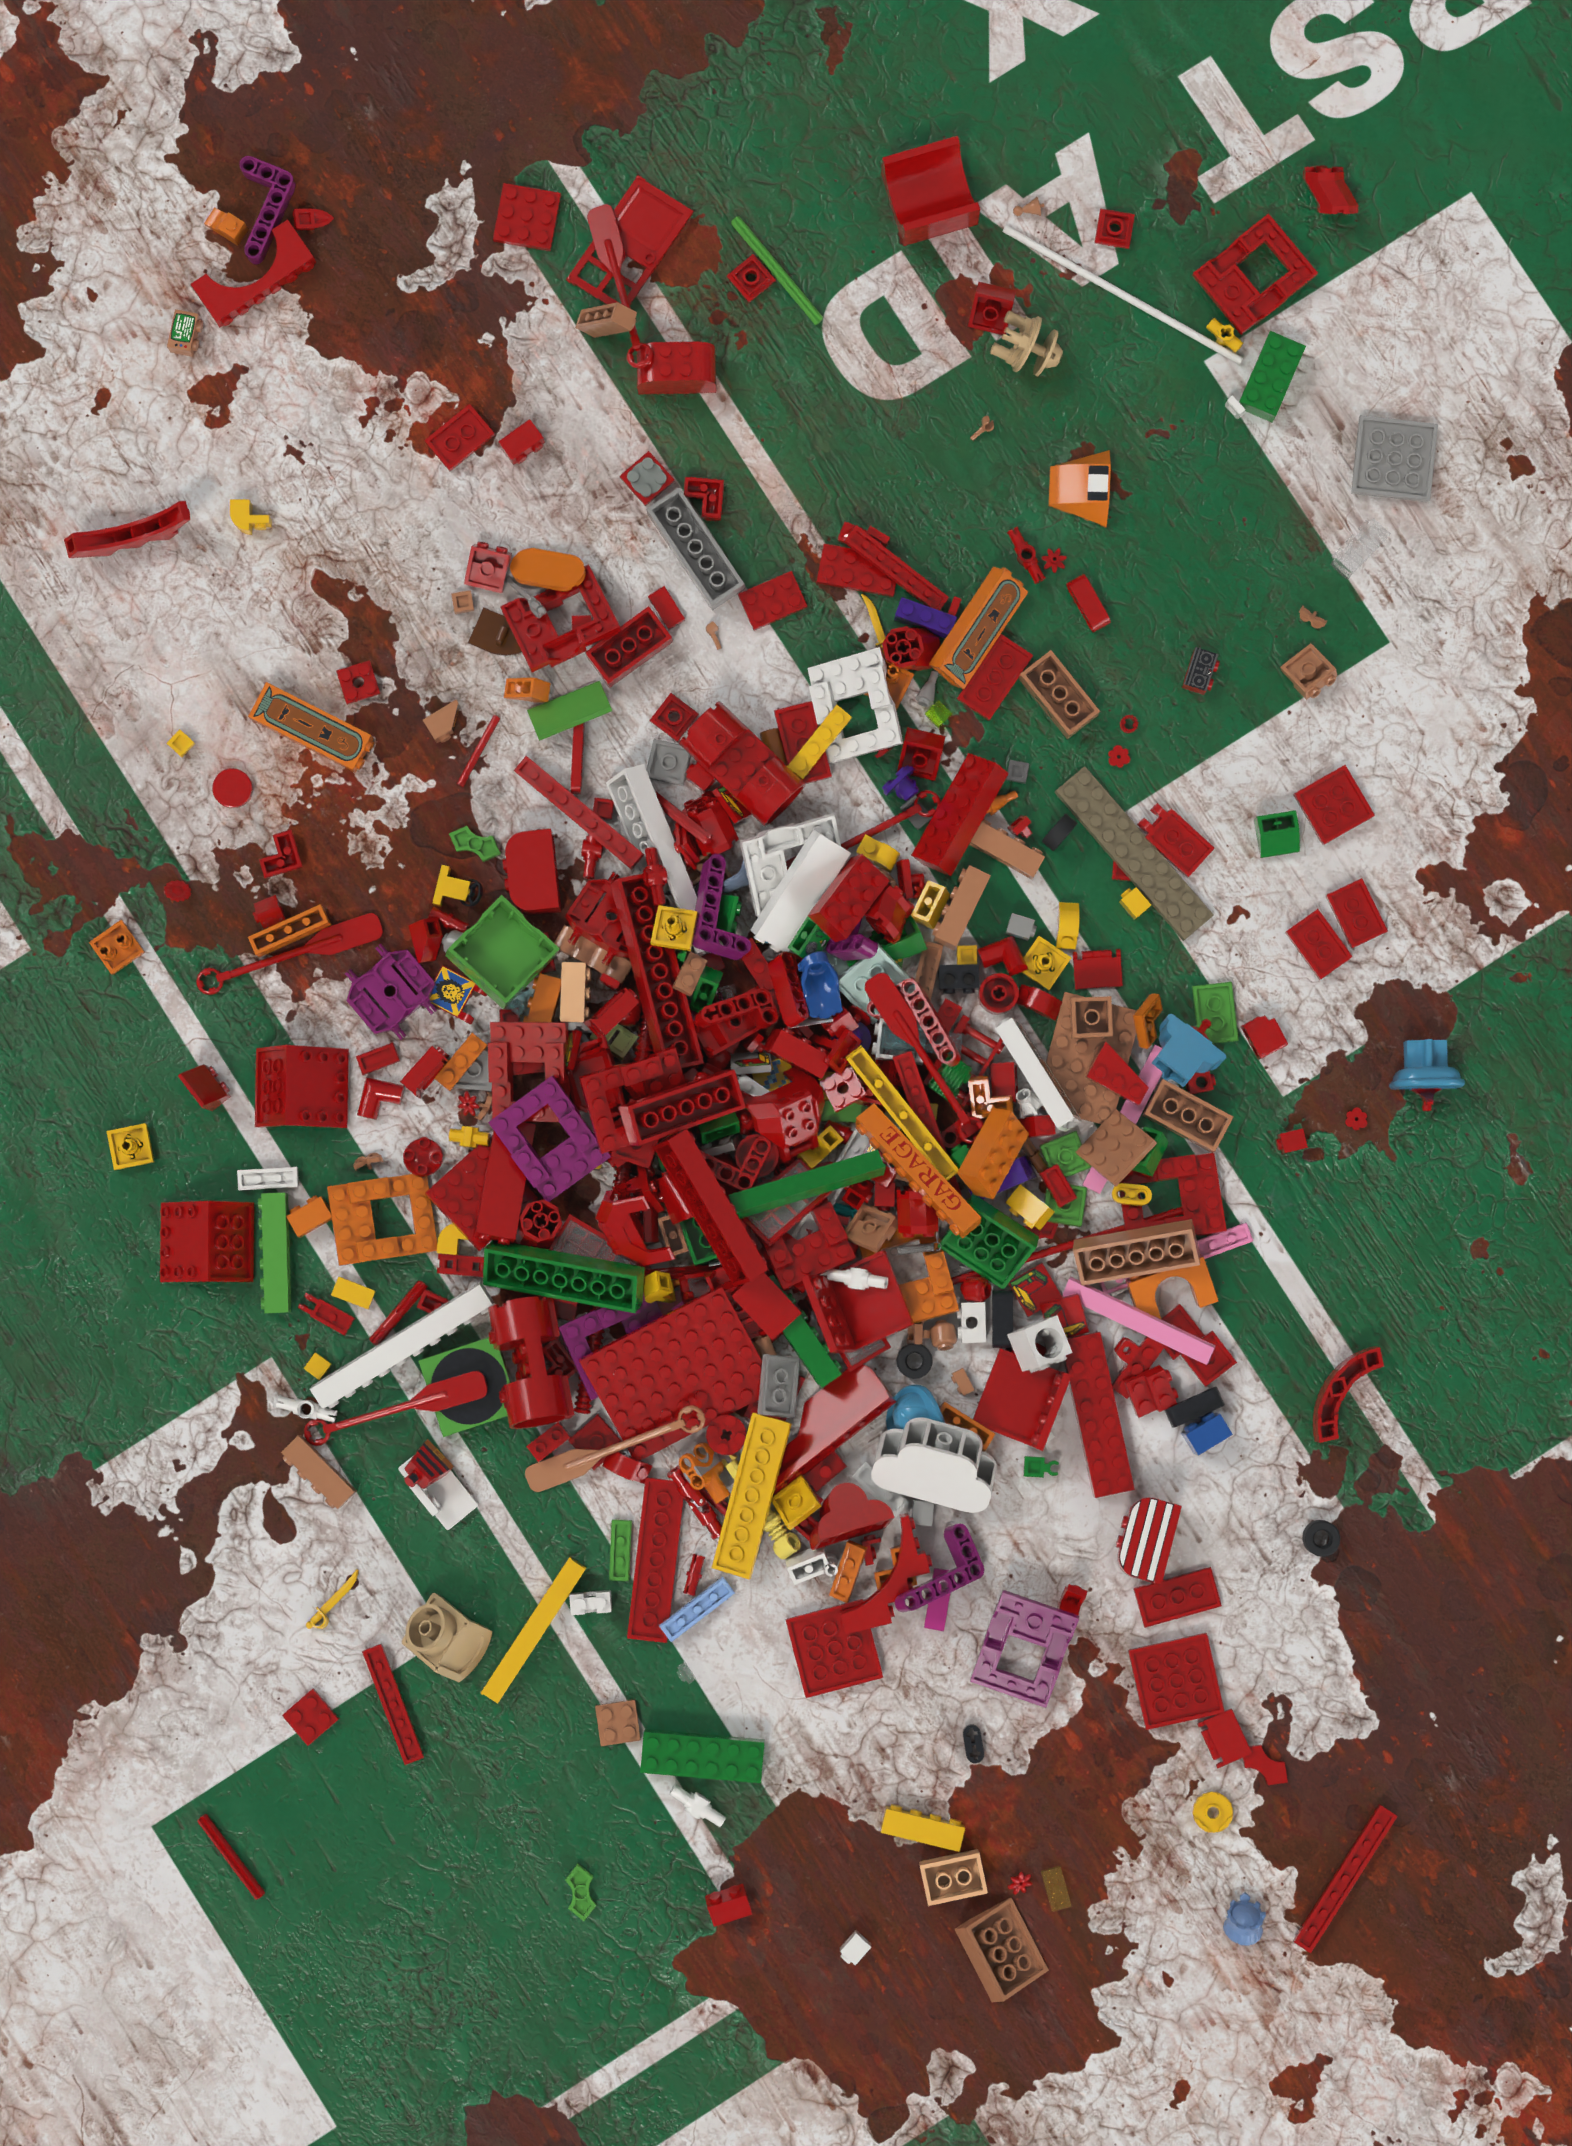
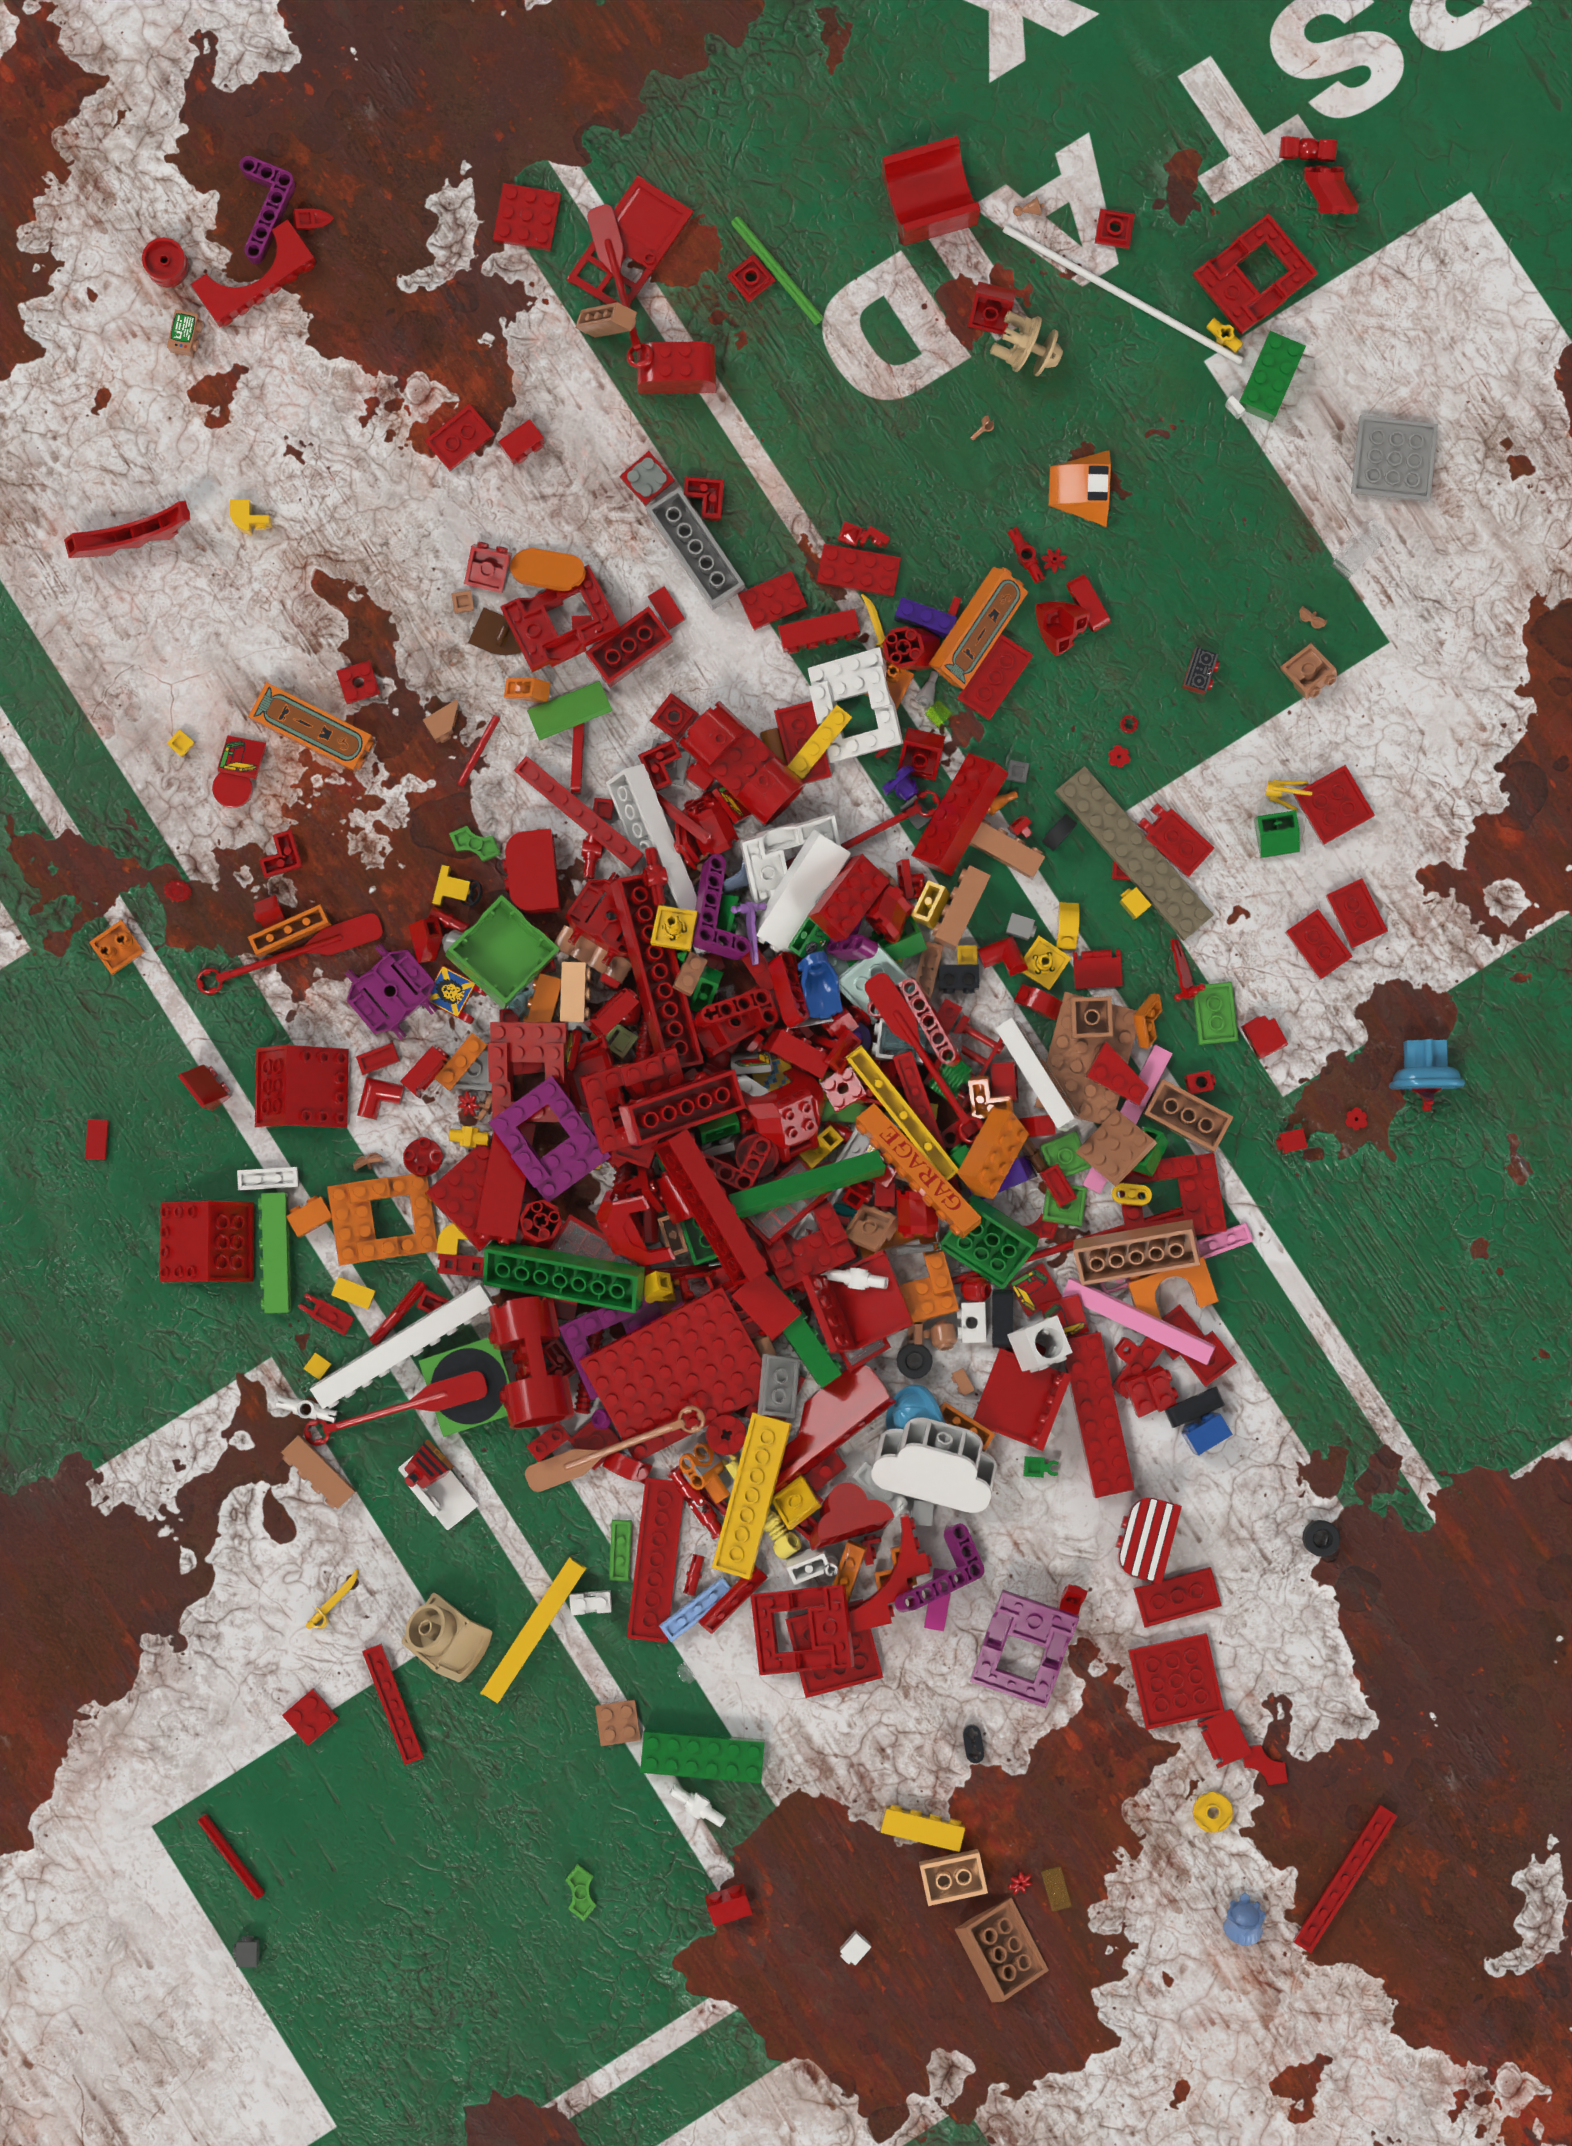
(97, 1139): none -> red tile
(118, 1141): yellow plate -> none
(165, 262): none -> red wheel
(226, 225): orange arch -> none
(241, 757): none -> tile
(247, 1951): none -> dark grey brick
(535, 606): light grey sword -> none
(601, 1419): none -> magenta tile
(656, 759): none -> red brick
(711, 628): nougat hand -> none
(732, 1600): none -> red tile
(749, 910): none -> medium lavender piece
(818, 631): none -> red brick
(827, 1624): none -> red piece
(880, 853): yellow brick -> none
(895, 568): red plate -> none
(1008, 988): red brick -> none
(1027, 1103): white rock -> none
(1030, 1207): yellow brick -> none
(1059, 694): nougat brick -> none
(1060, 624): none -> red brick
(1185, 978): none -> red piece
(1185, 1050): dark azure piece -> none
(1276, 787): none -> yellow plant
(1308, 149): none -> red piece
(1336, 1387): red brick -> none

